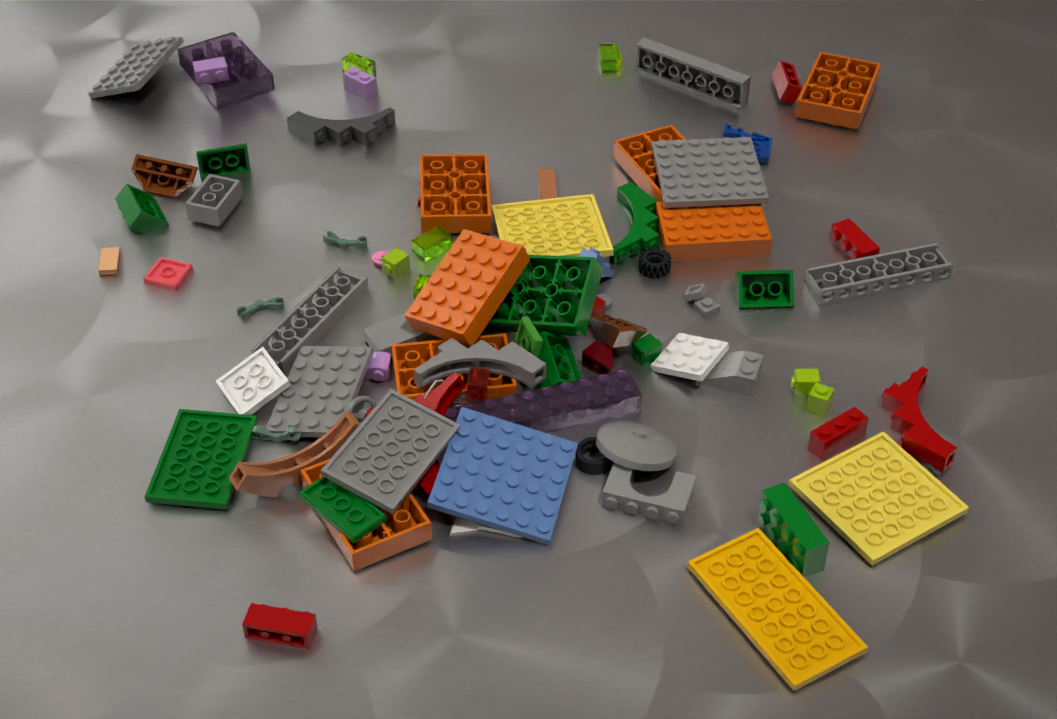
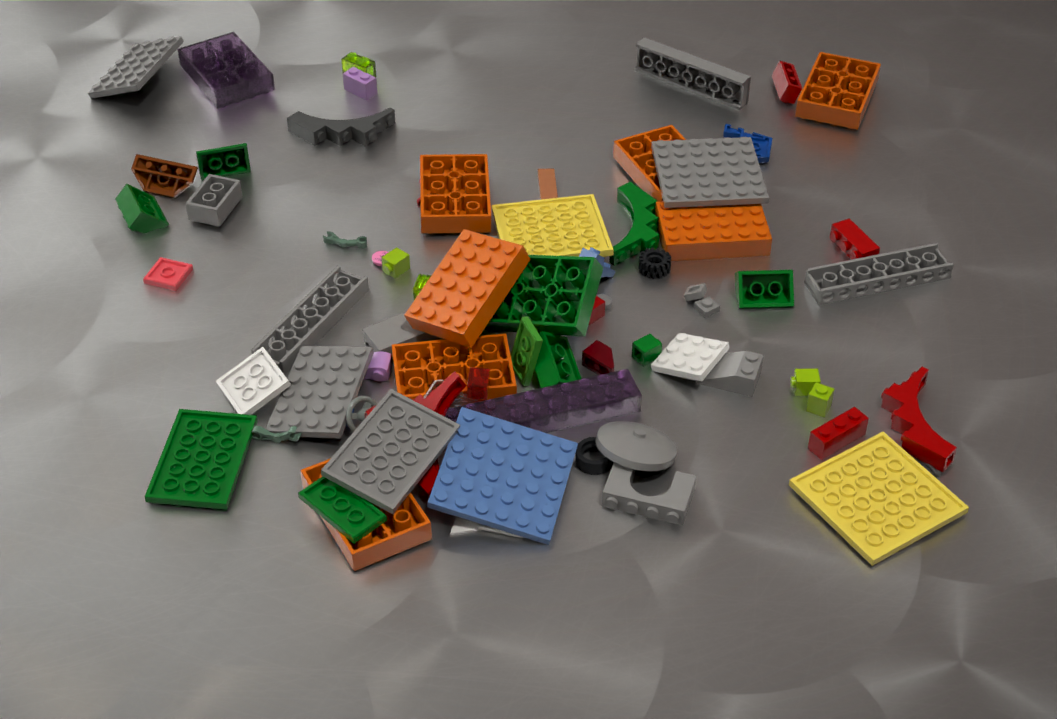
(109, 261): light nougat tile -> none
(210, 70): lavender brick -> none
(271, 476): nougat arch -> none
(274, 303): sand green piece -> none
(280, 626): red brick -> none
(432, 243): clear neon green brick -> none
(508, 361): light grey arch -> none
(609, 58): clear neon green brick -> none
(615, 331): dark orange wedge -> none
(777, 608): yellow plate -> none
(793, 530): green brick -> none

